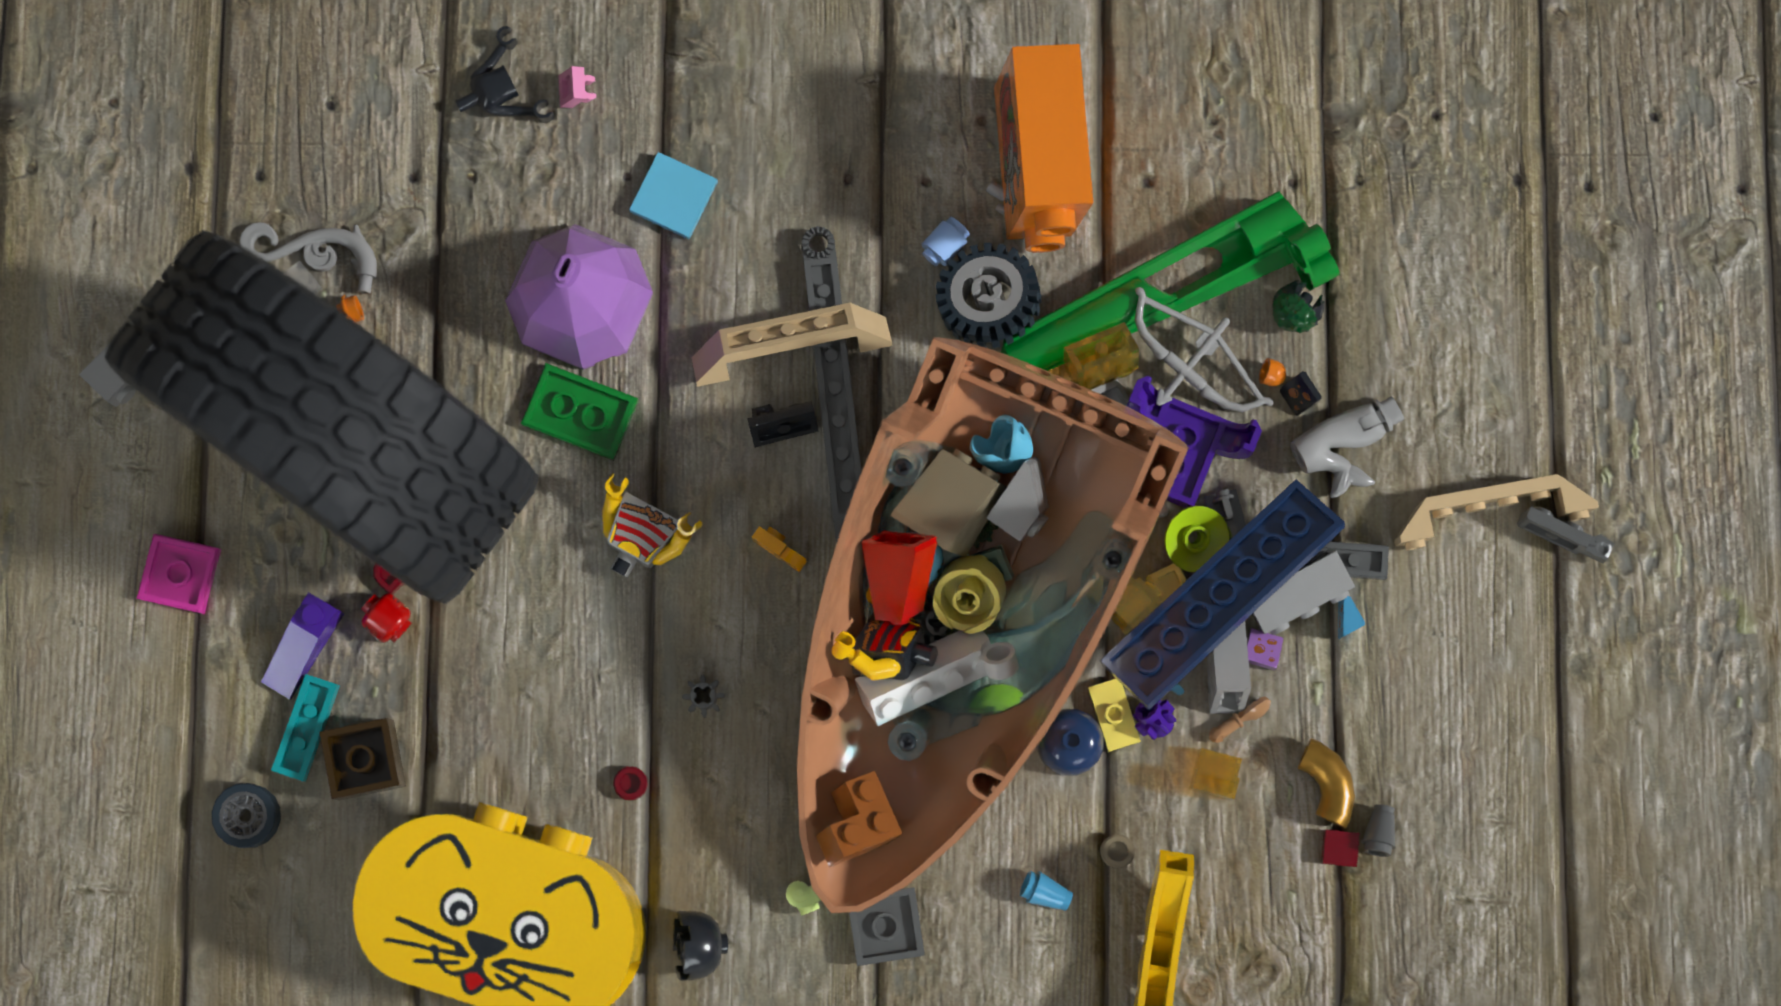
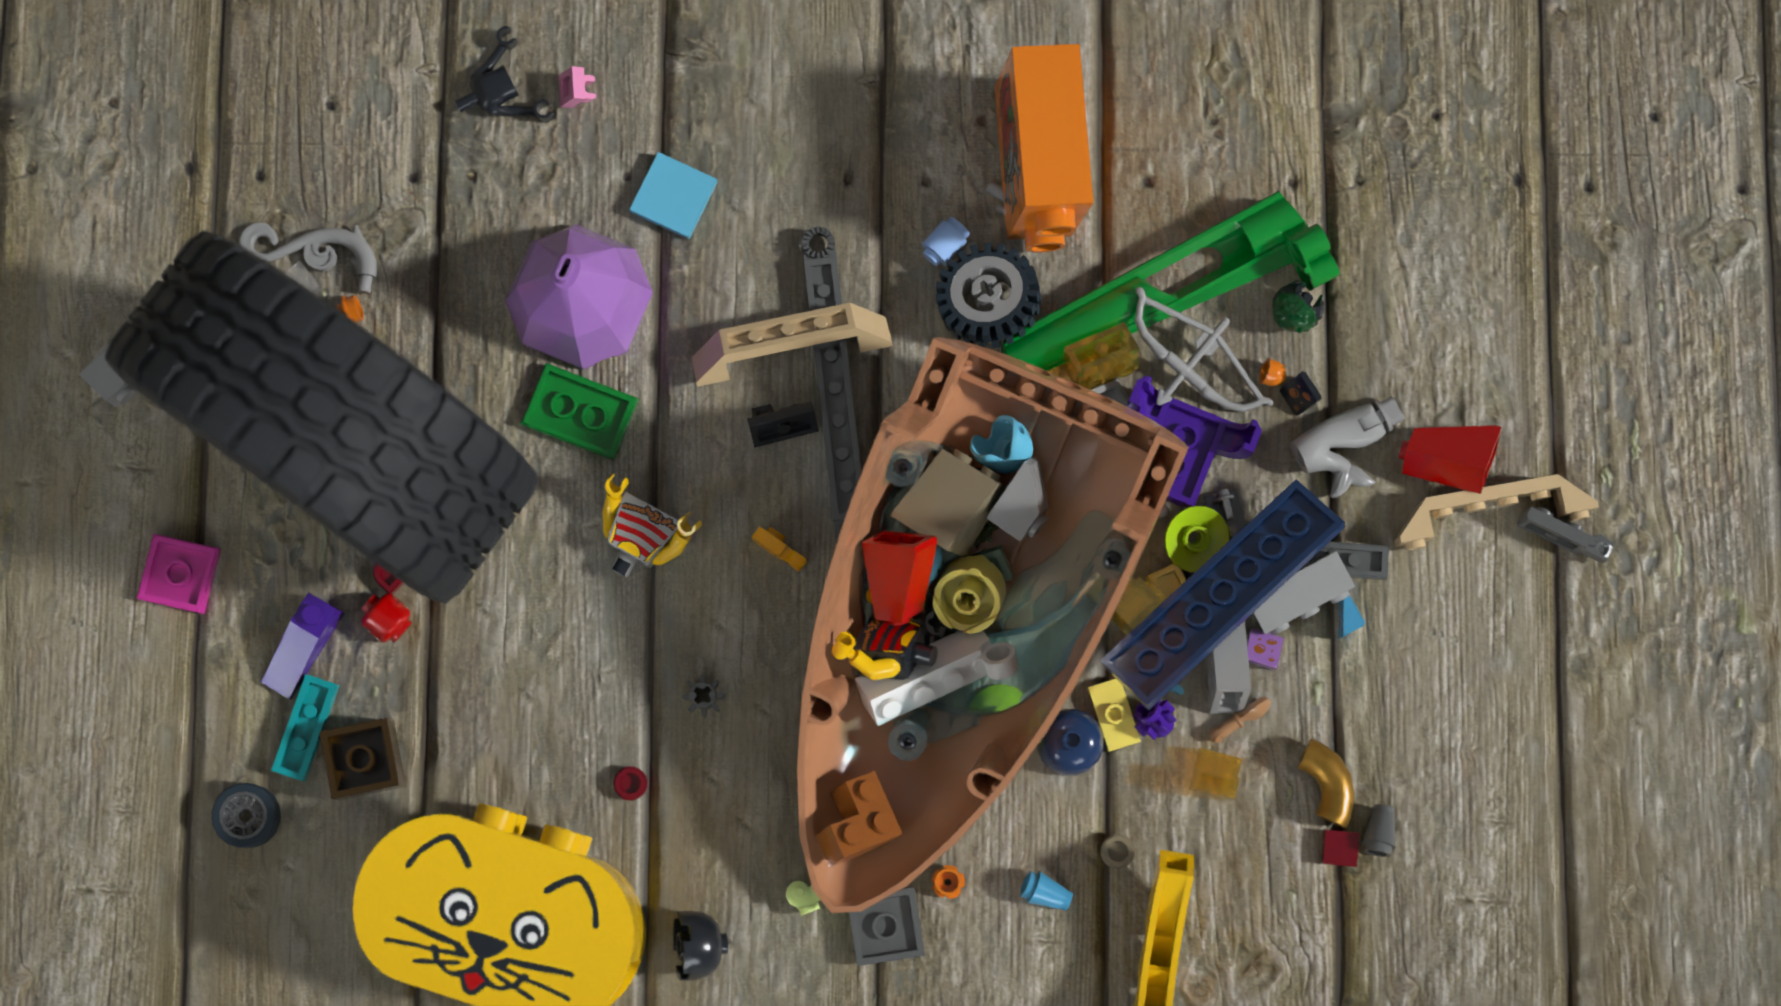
(957, 882): none -> orange plate
(1451, 455): none -> red slope

